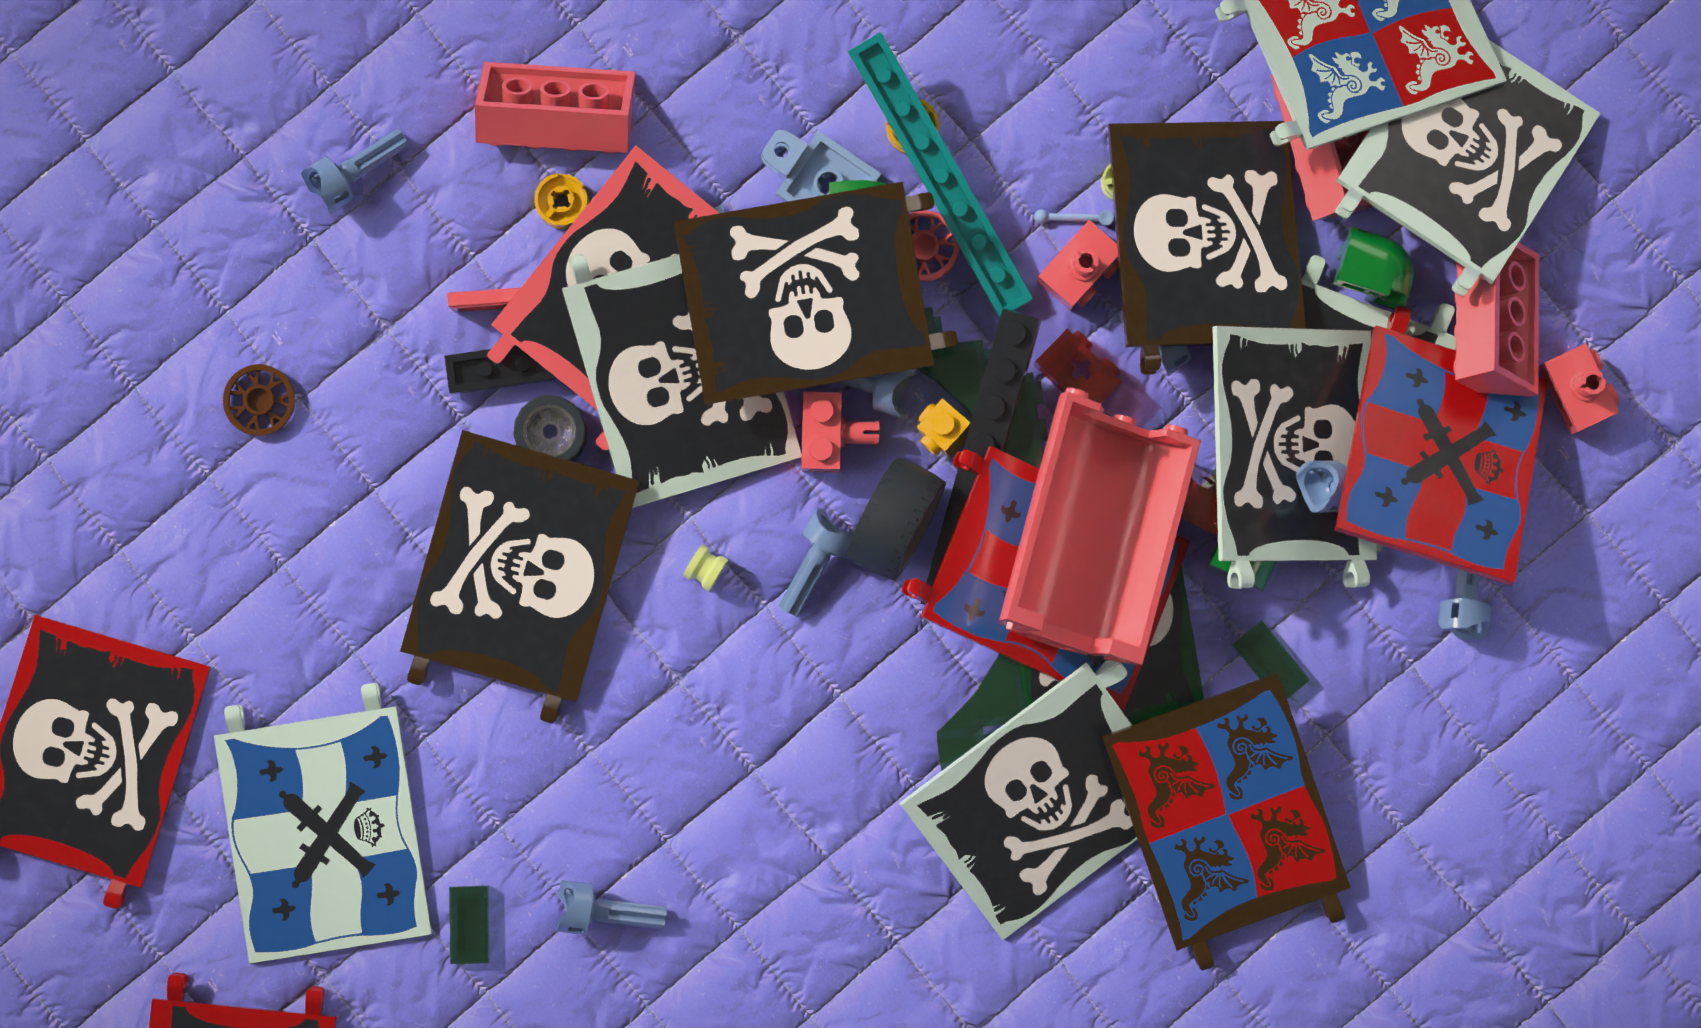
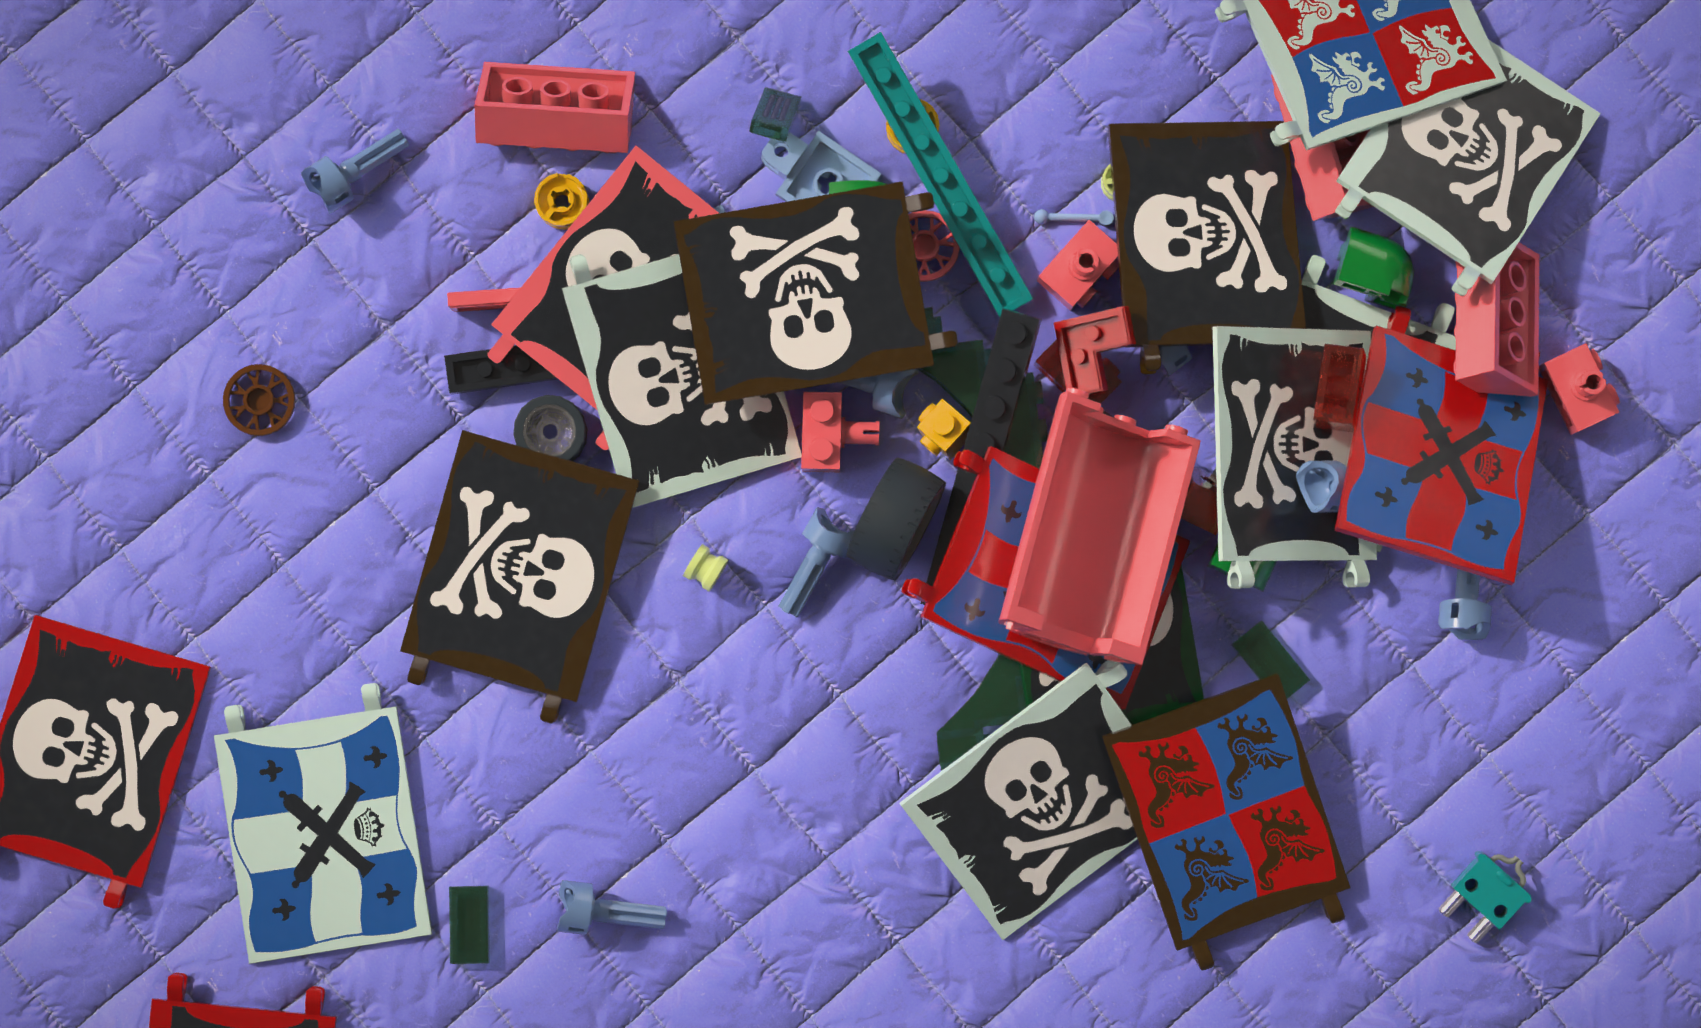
(775, 114): none -> tile
(1083, 340): none -> tile
(1339, 387): none -> clear red brick
(1491, 889): none -> teal piece

